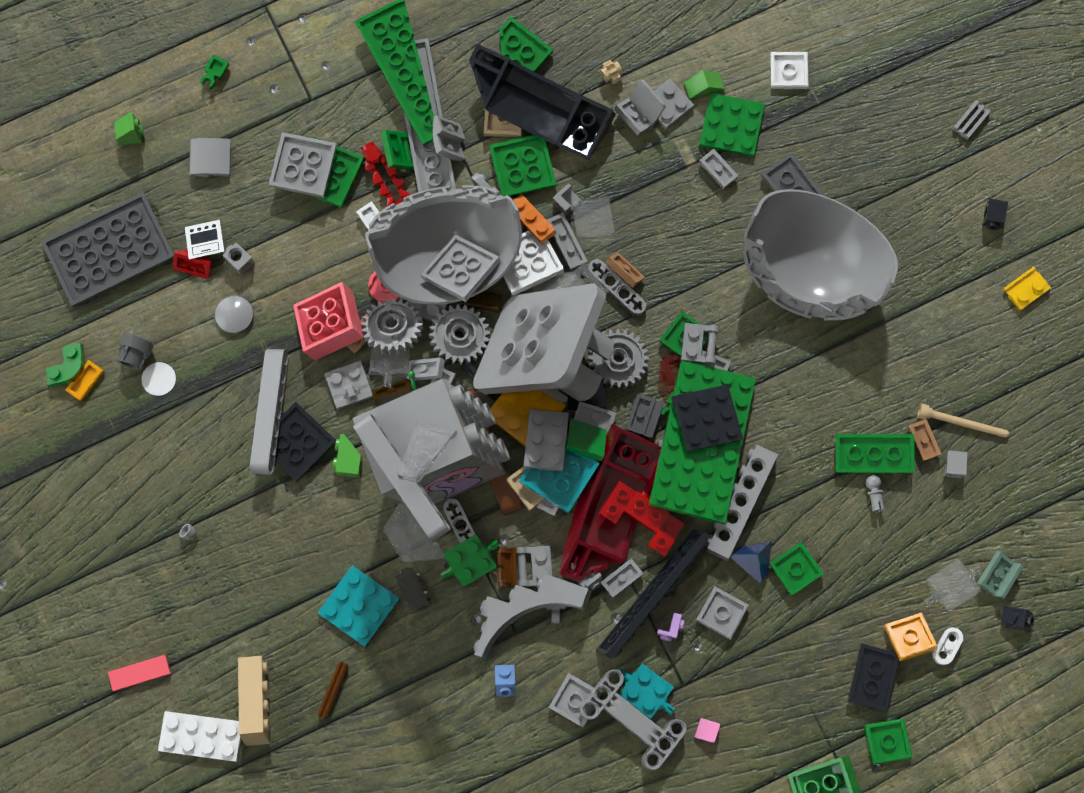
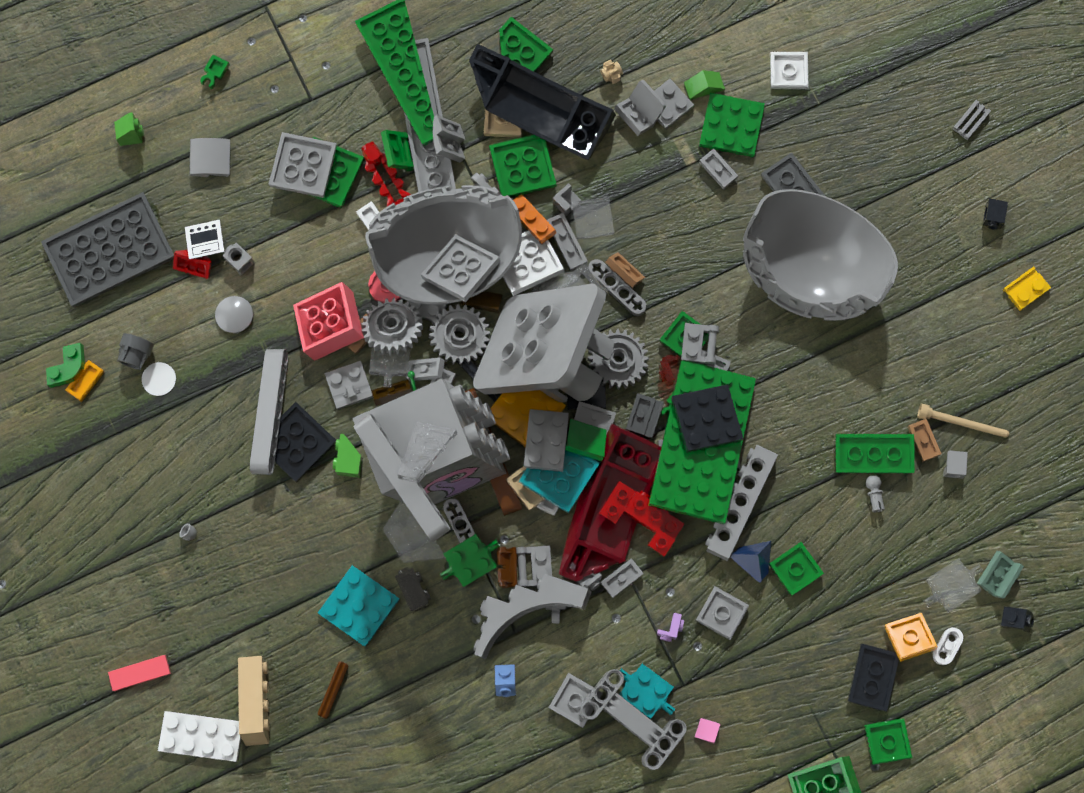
(650, 597): black plate -> none

